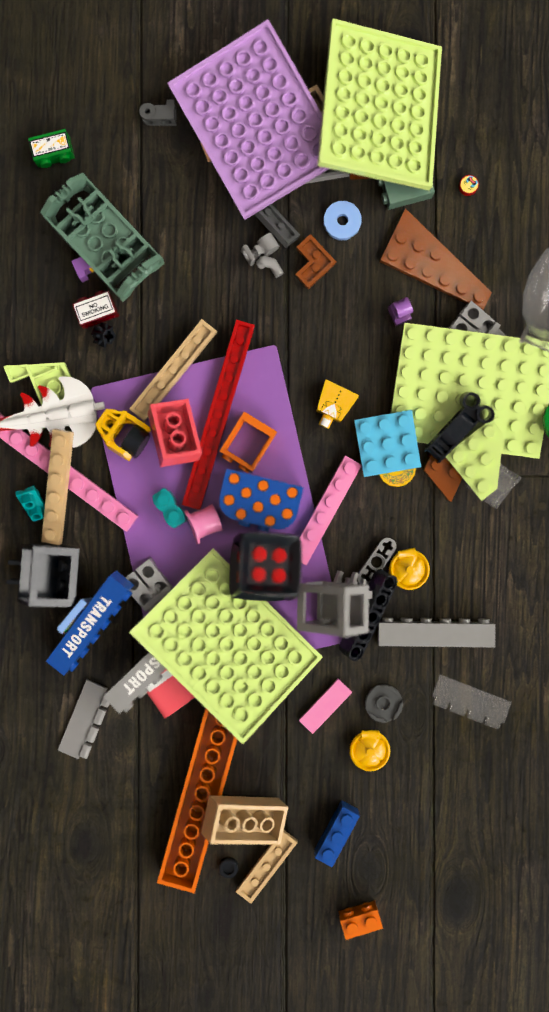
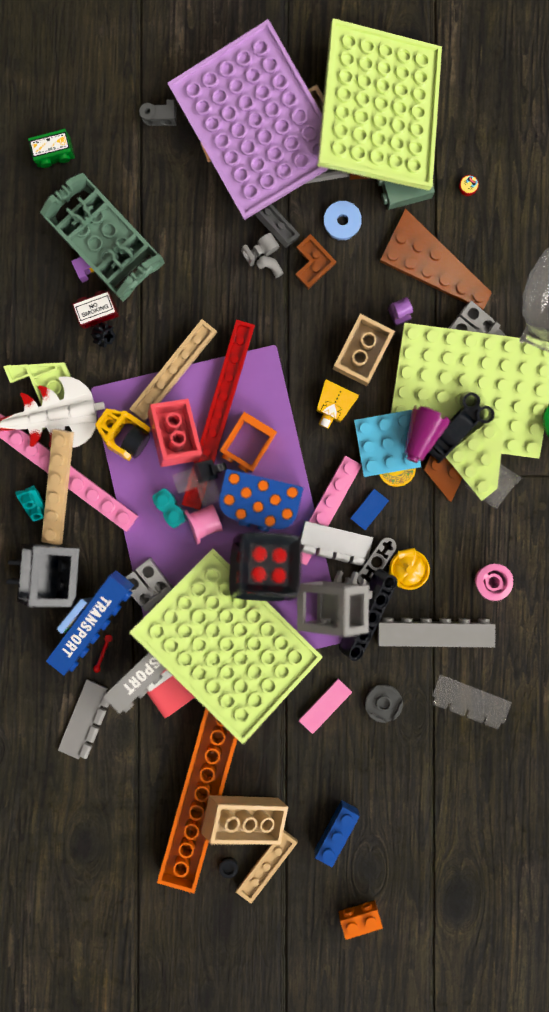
(108, 638): none -> red hinge
(187, 481): none -> clear tile
(207, 471): none -> black plate
(328, 540): none -> windscreen
(363, 350): none -> tan brick
(369, 509): none -> blue tile
(370, 750): yellow piece -> none
(423, 432): none -> magenta cone
(494, 581): none -> bright pink piece

